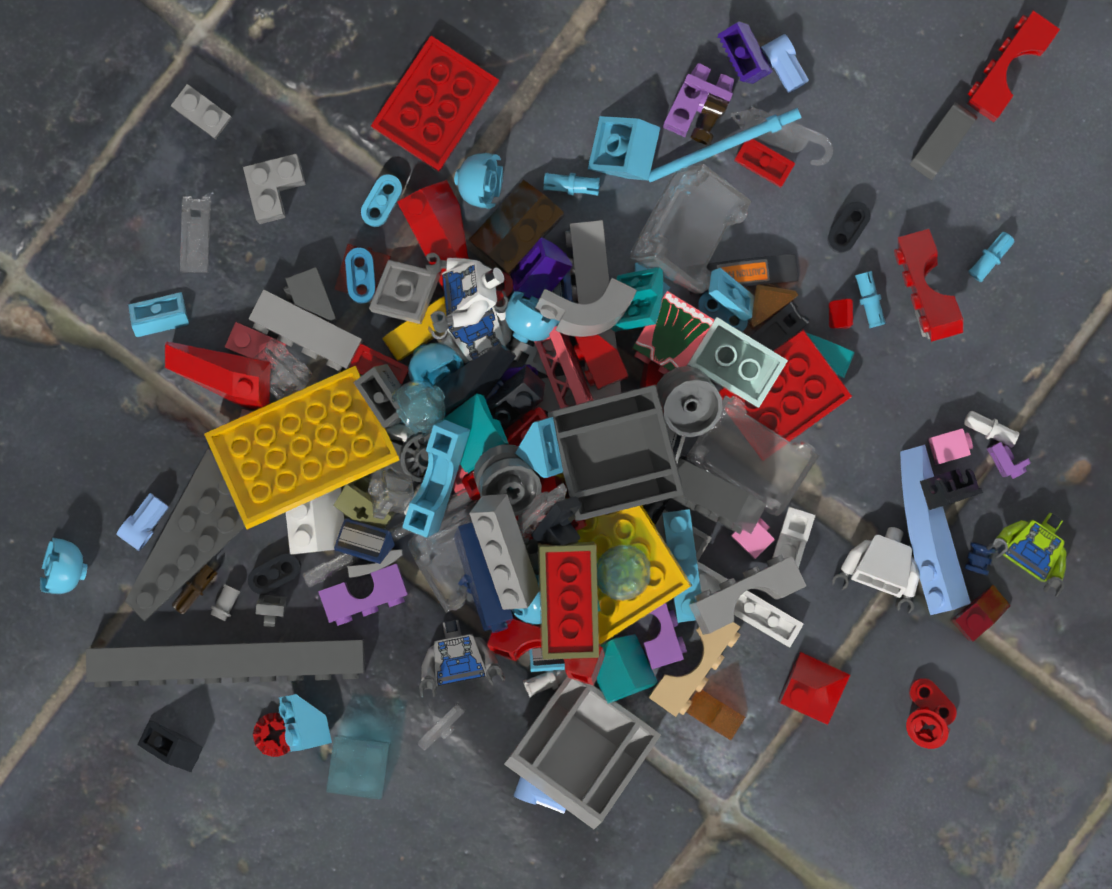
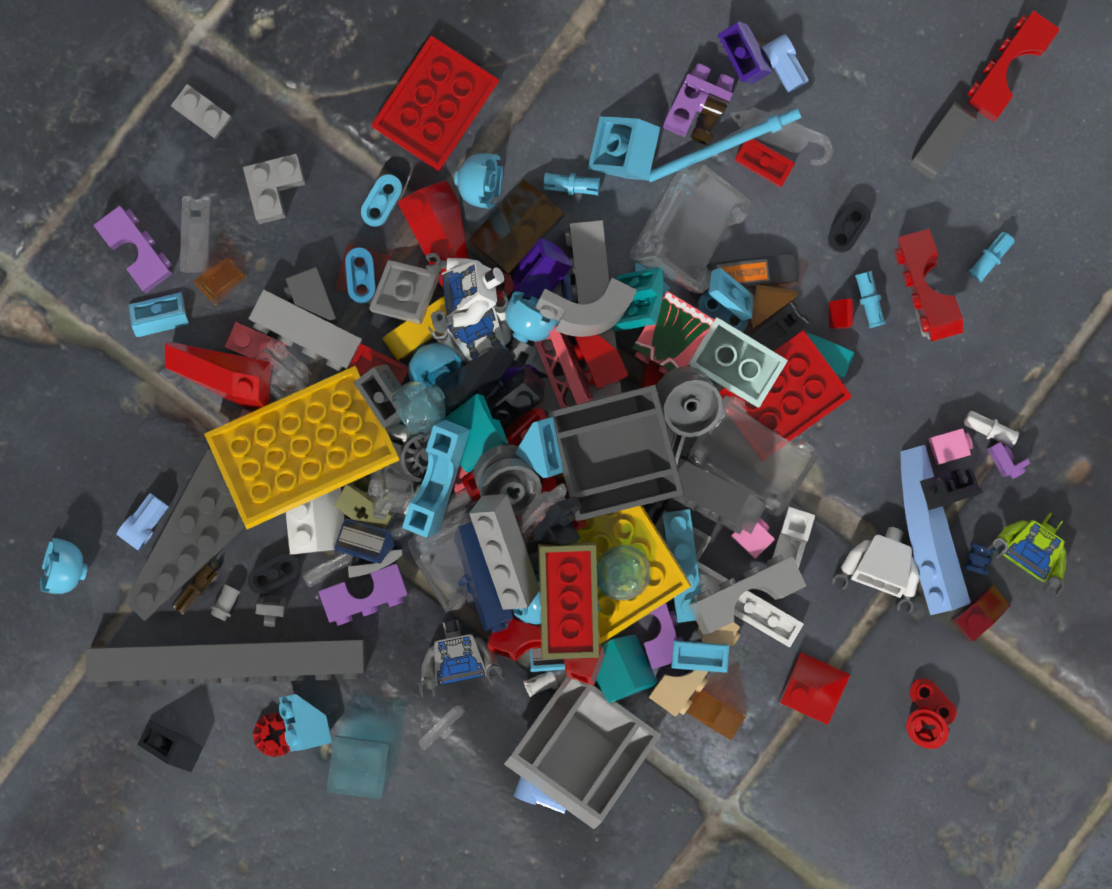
(121, 228): none -> medium lavender arch
(219, 280): none -> clear orange slope
(700, 656): none -> medium azure tile

